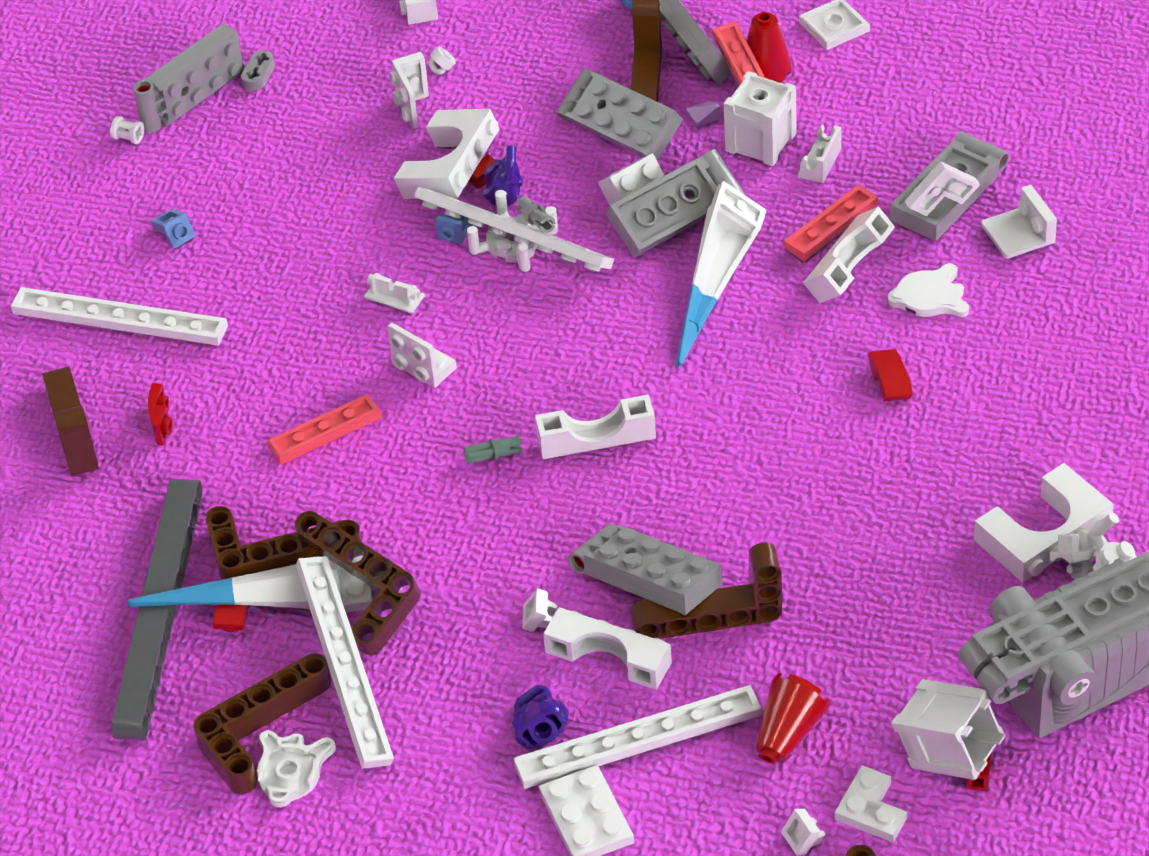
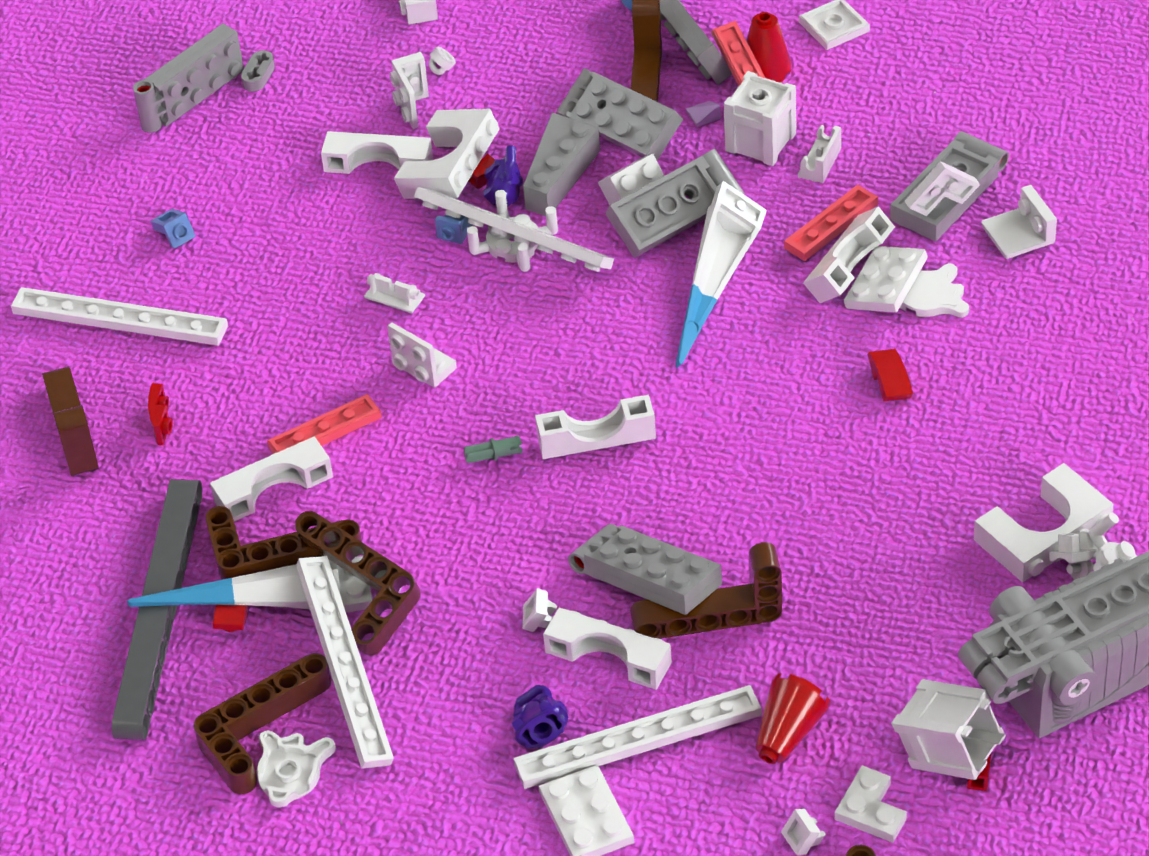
(135, 133): white bush -> none
(299, 464): none -> white arch
(346, 151): none -> white arch
(535, 214): light grey pin -> none
(559, 162): none -> light grey wedge
(885, 279): none -> white plate

